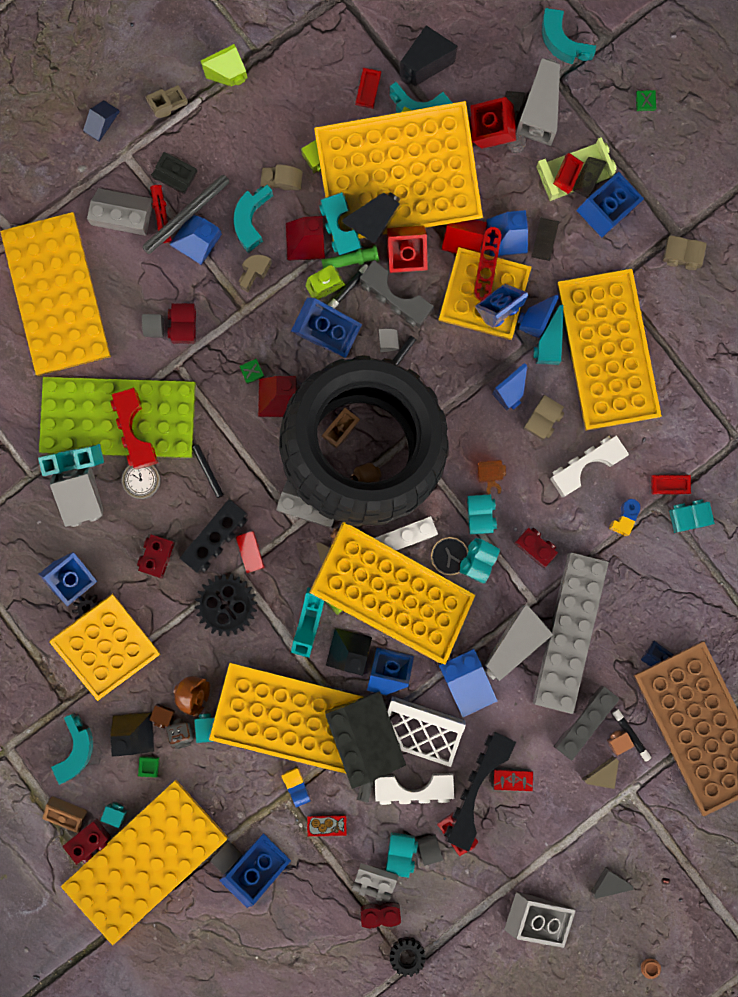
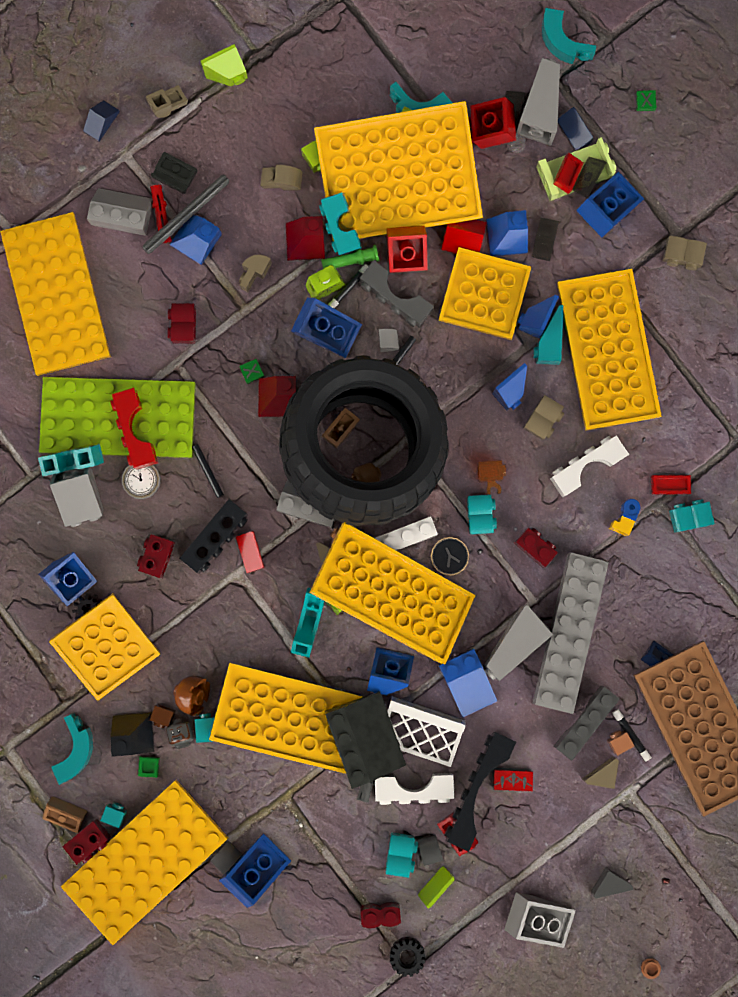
(153, 325): dark grey brick -> none
(211, 615): black gear -> none
(243, 216): teal arch -> none
(296, 786): leg -> none
(327, 825): tile -> none
(348, 651): black slope -> none
(368, 88): red tile -> none
(374, 216): black slope -> none
(377, 879): light grey plate -> none
(427, 57): black slope -> none
(436, 887): none -> lime slope
(479, 560): teal brick -> none
(487, 264): red beam -> none
(501, 304): blue slope -> none
(575, 129): none -> dark blue slope

